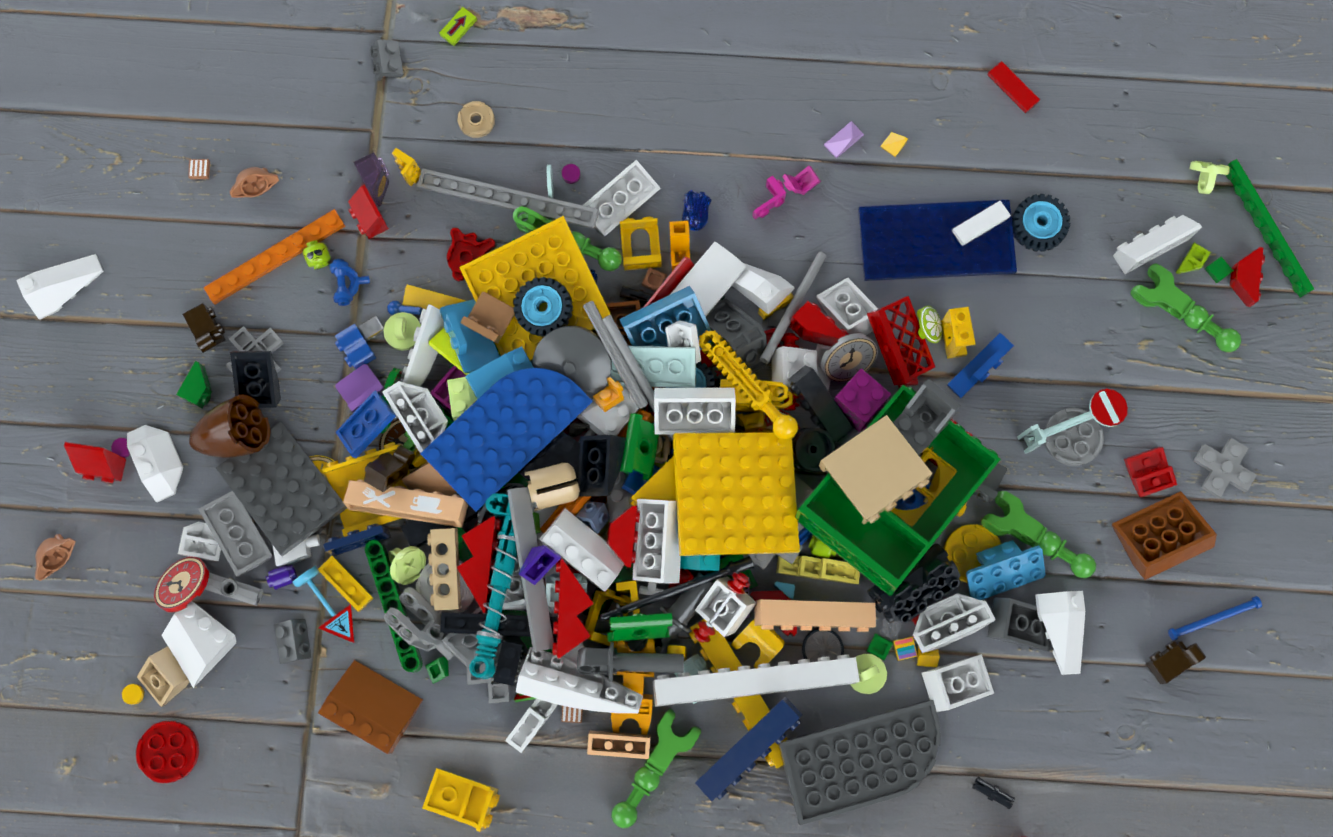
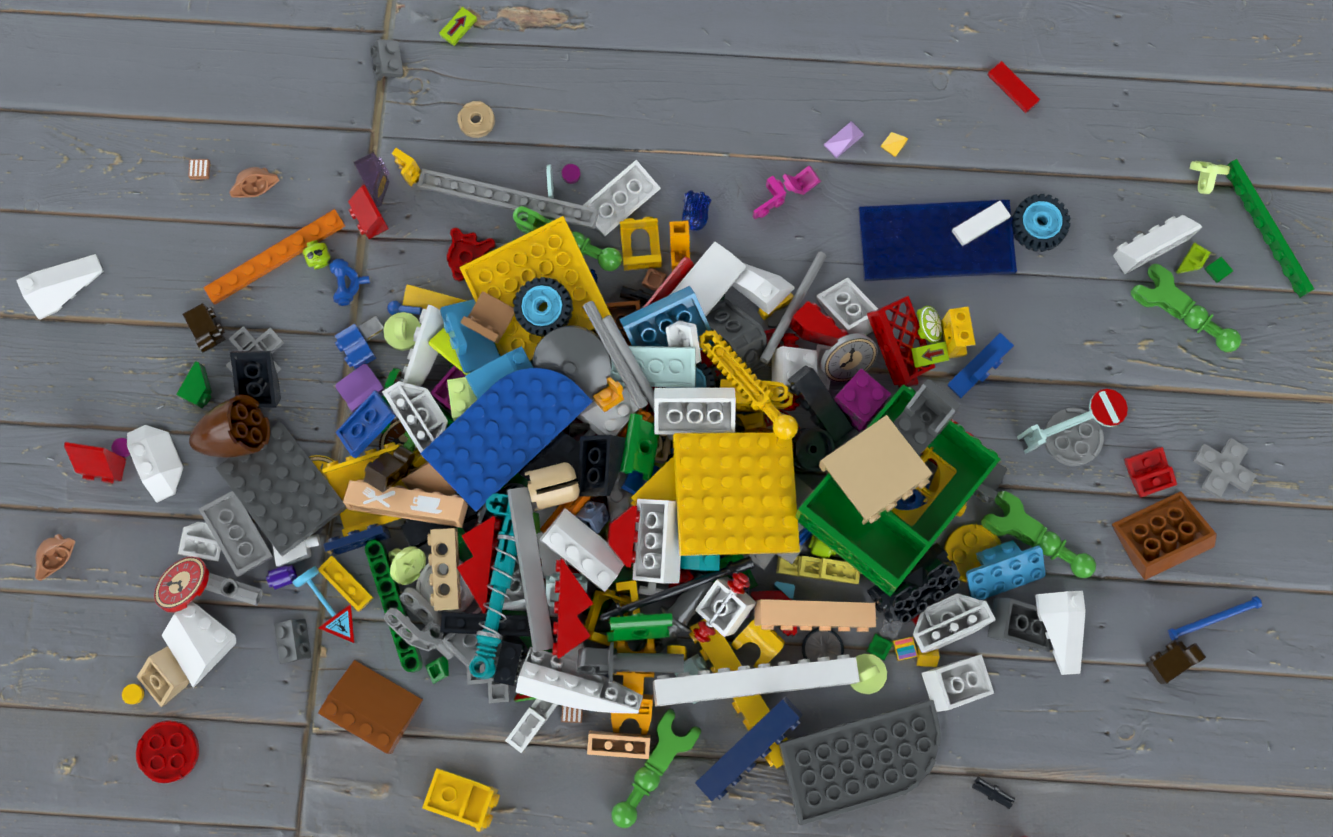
(538, 563): dark purple slope -> none
(930, 354): none -> lime tile
(1247, 277): red slope -> none

